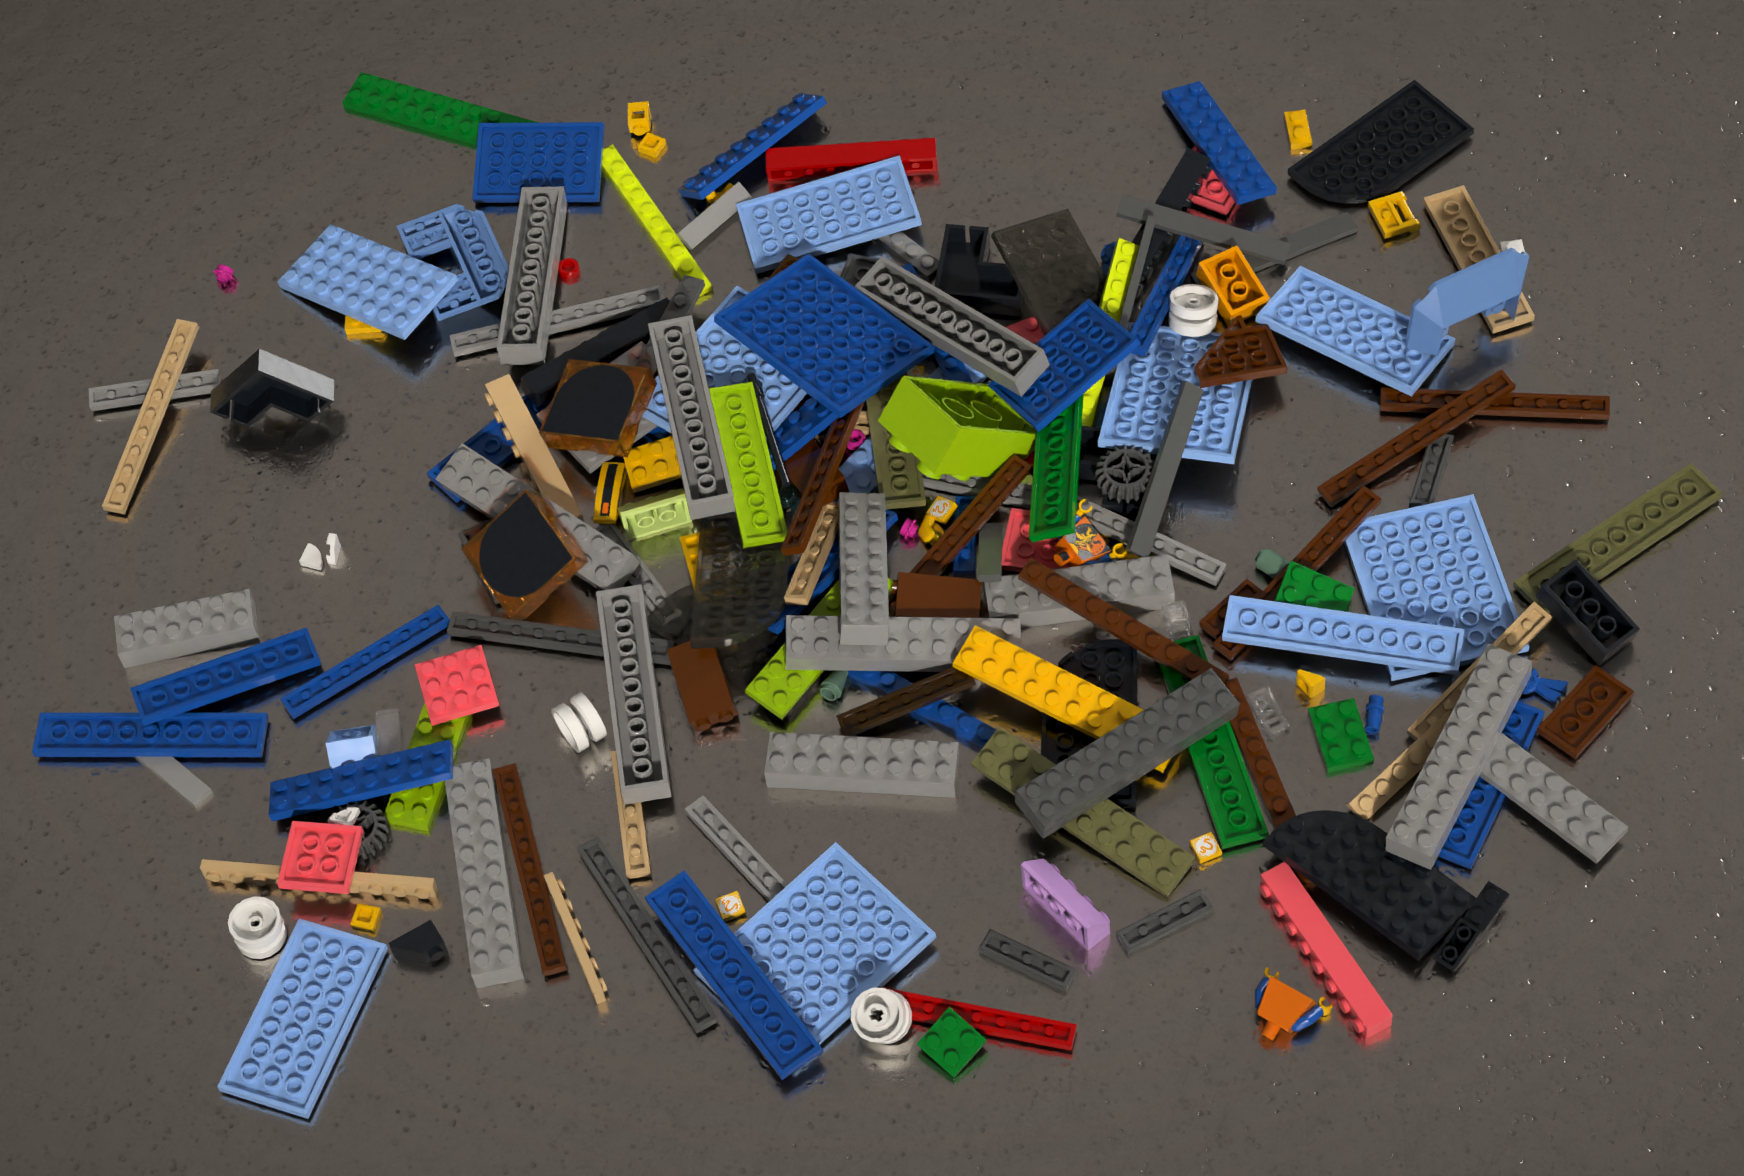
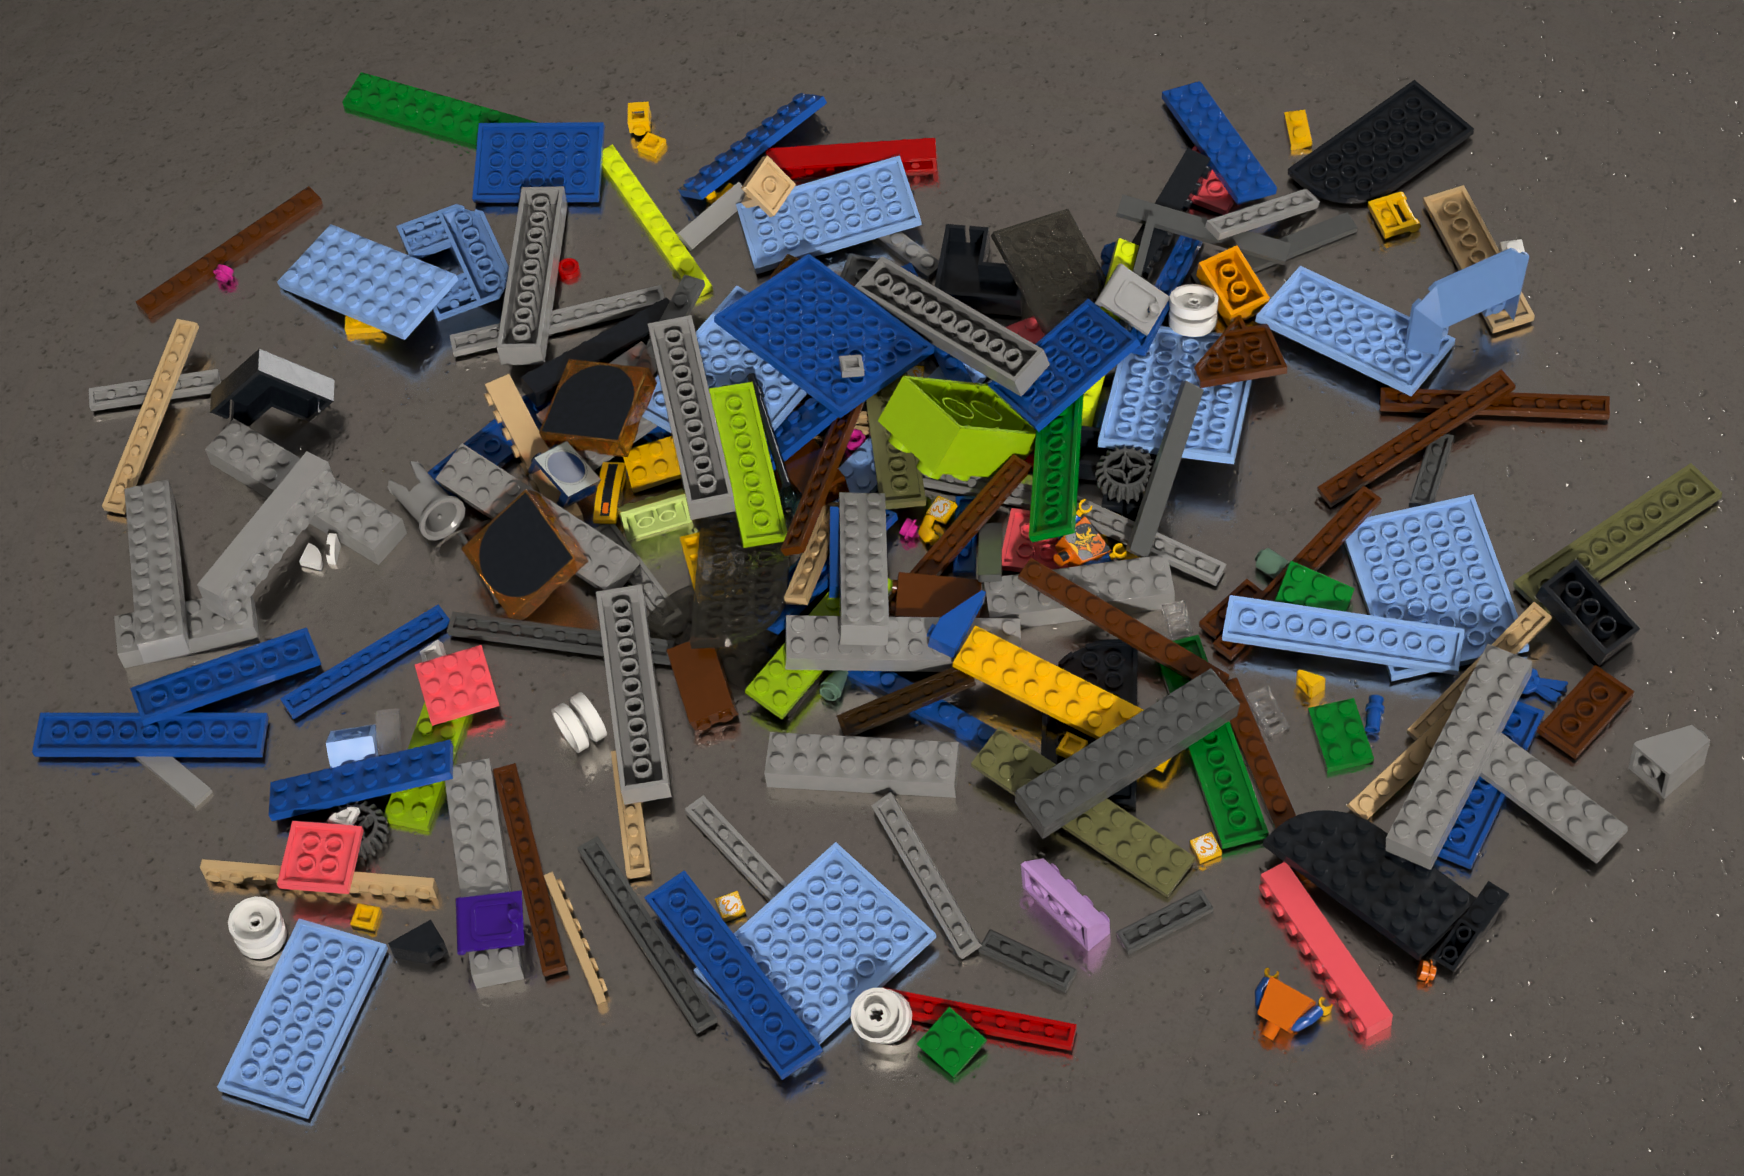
(156, 571): none -> light grey brick
(229, 252): none -> reddish brown plate
(264, 465): none -> light grey brick
(267, 536): none -> light grey brick
(429, 504): none -> light grey piece
(433, 651): none -> white plate
(484, 921): none -> dark purple container
(567, 472): none -> dark blue panel
(767, 187): none -> tan bracket
(834, 552): none -> blue tile
(851, 366): none -> light grey tile
(926, 875): none -> light grey plate
(954, 625): none -> blue slope
(1070, 745): none -> yellow tile
(1130, 297): none -> light grey container
(1262, 214): none -> light grey plate
(1426, 971): none -> orange plate
(1669, 758): none -> light grey slope

